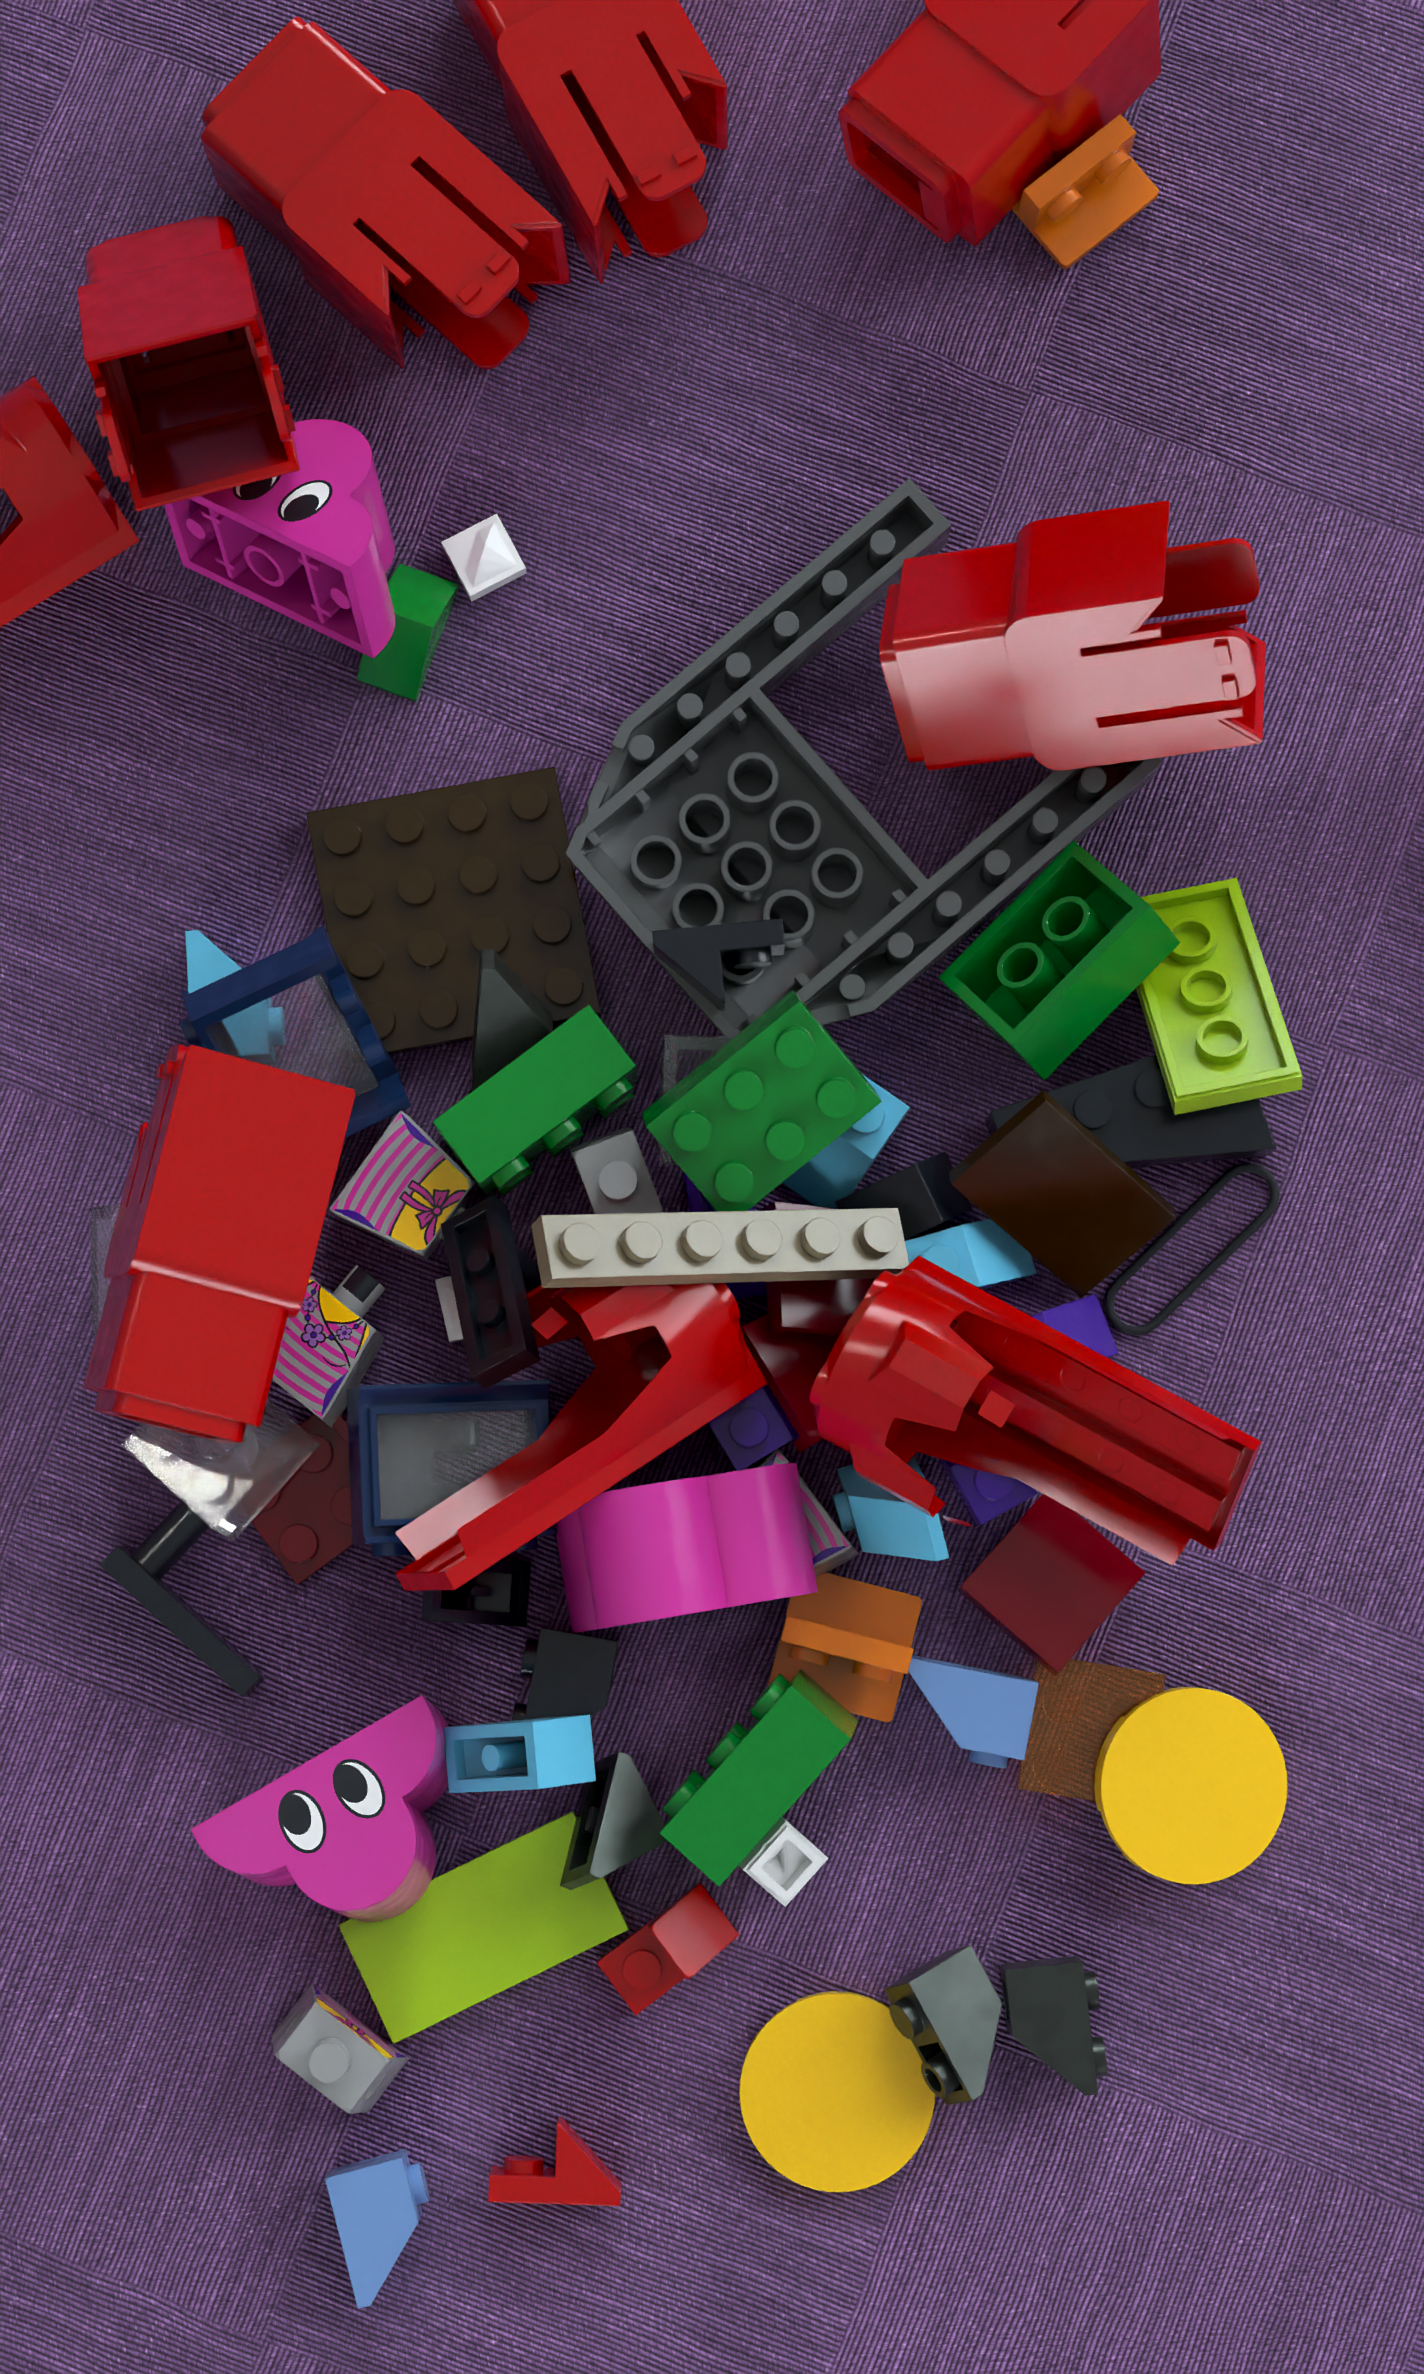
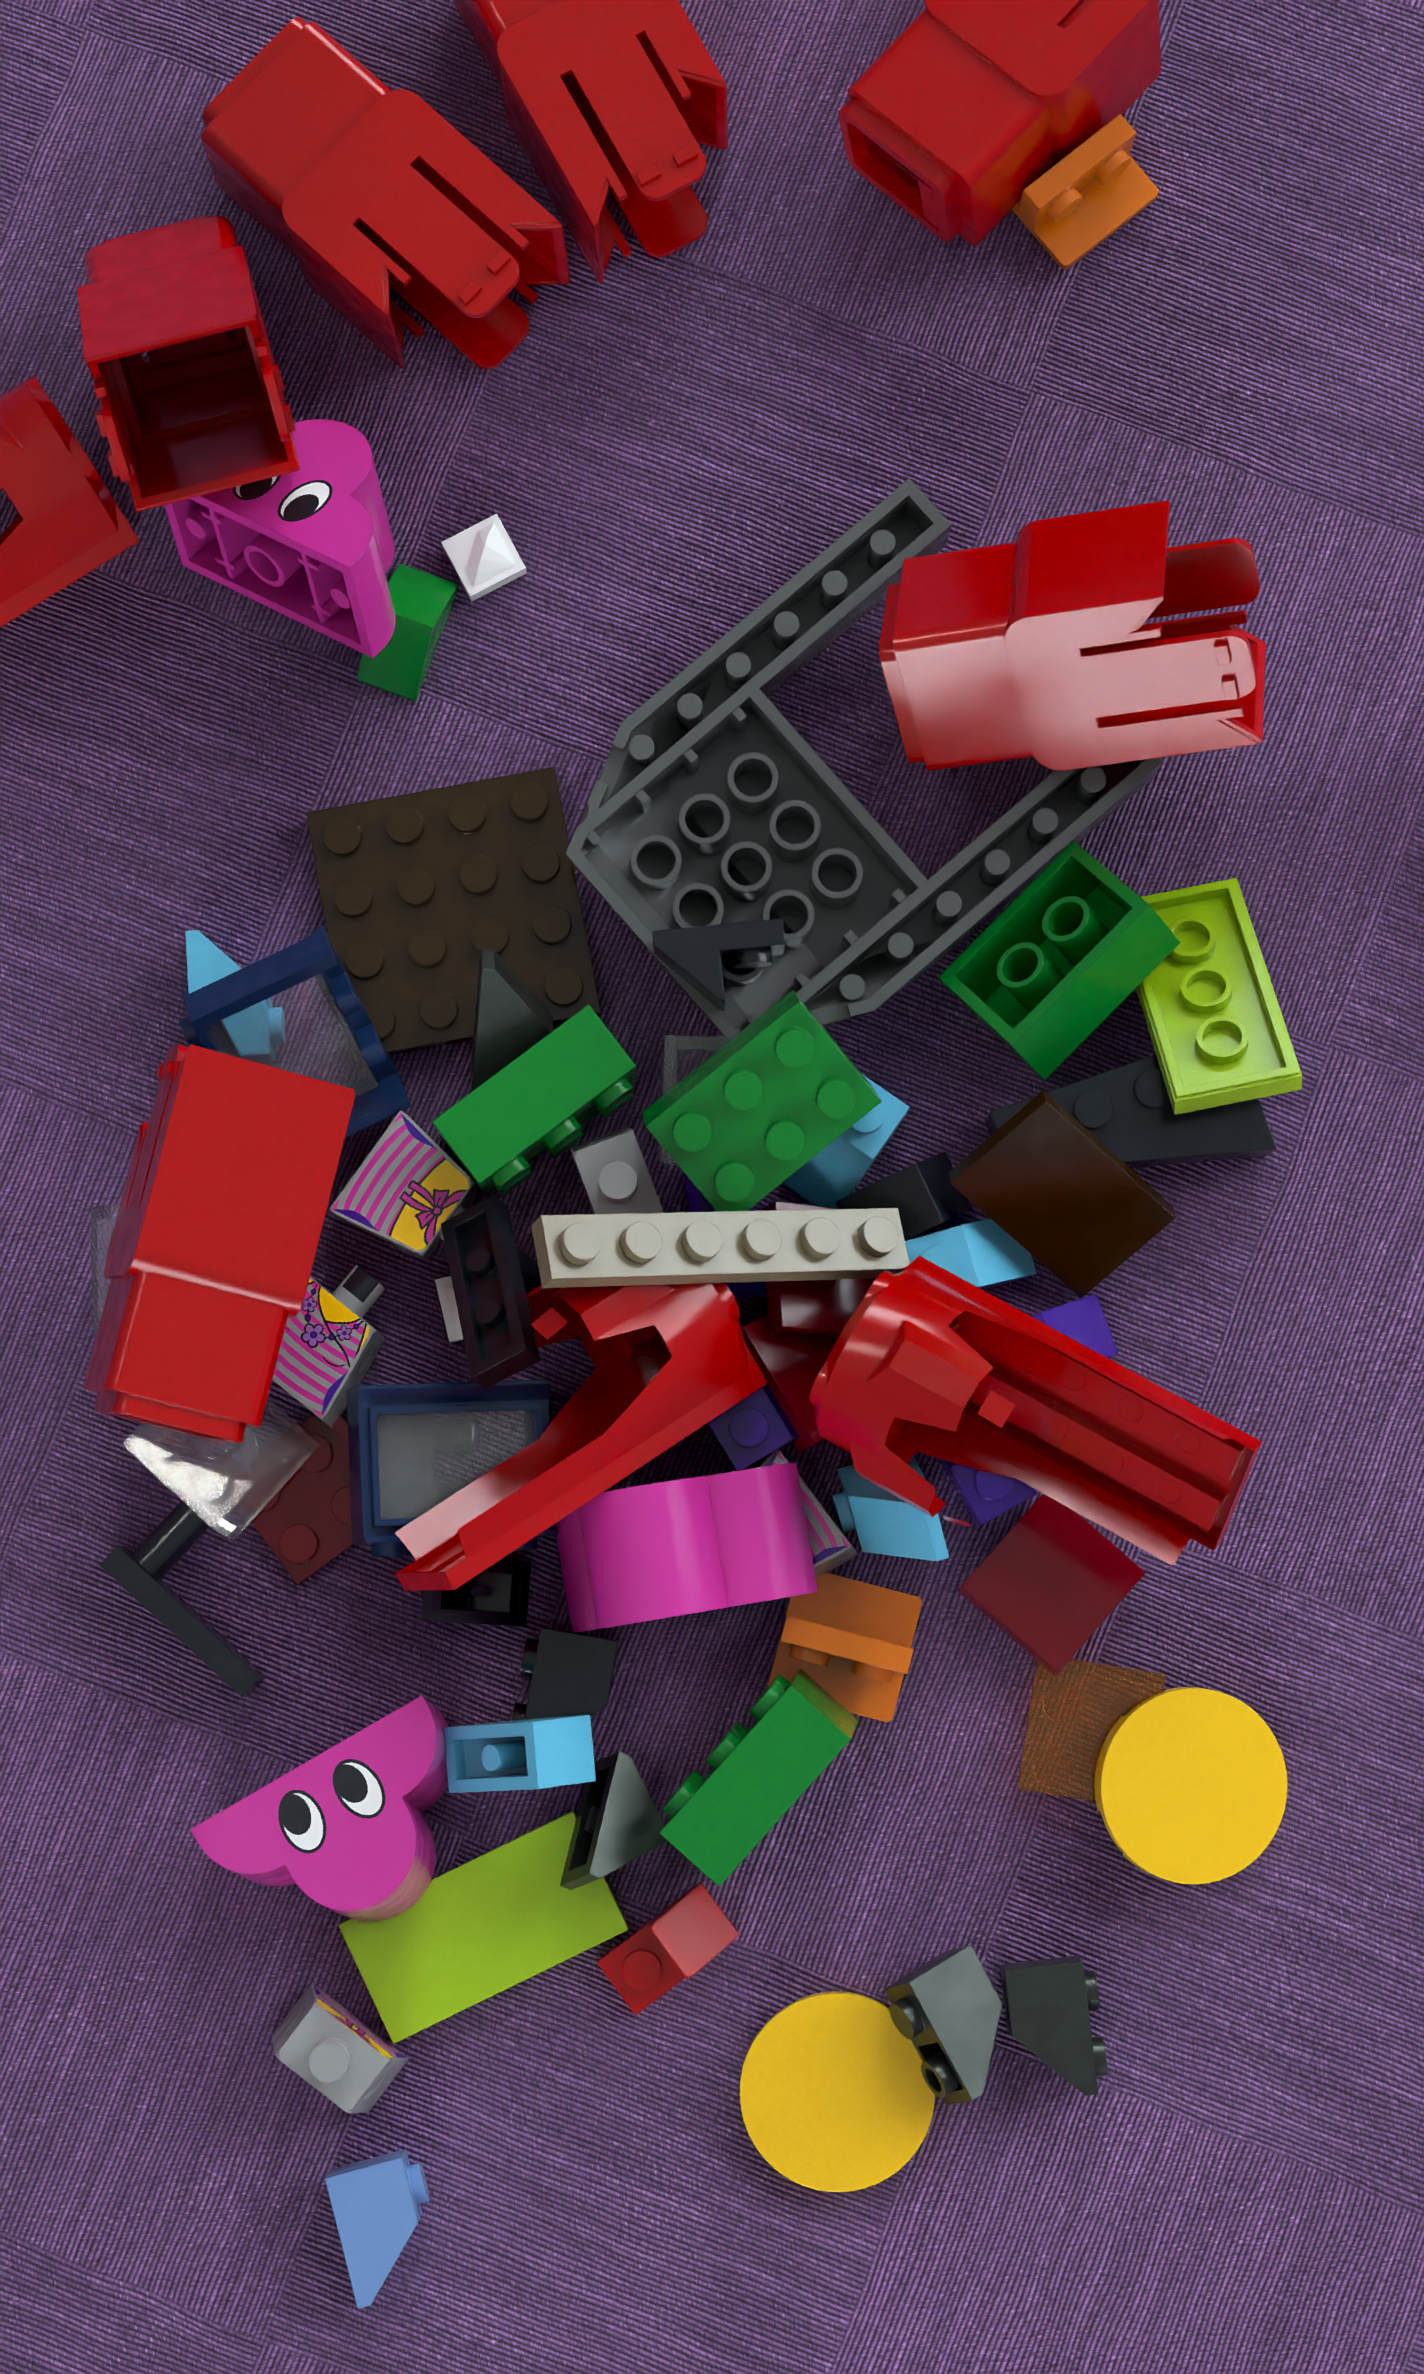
(575, 2180): red slope -> none
(783, 1861): white tile -> none
(979, 1707): medium blue slope -> none
(1210, 1268): black piece -> none

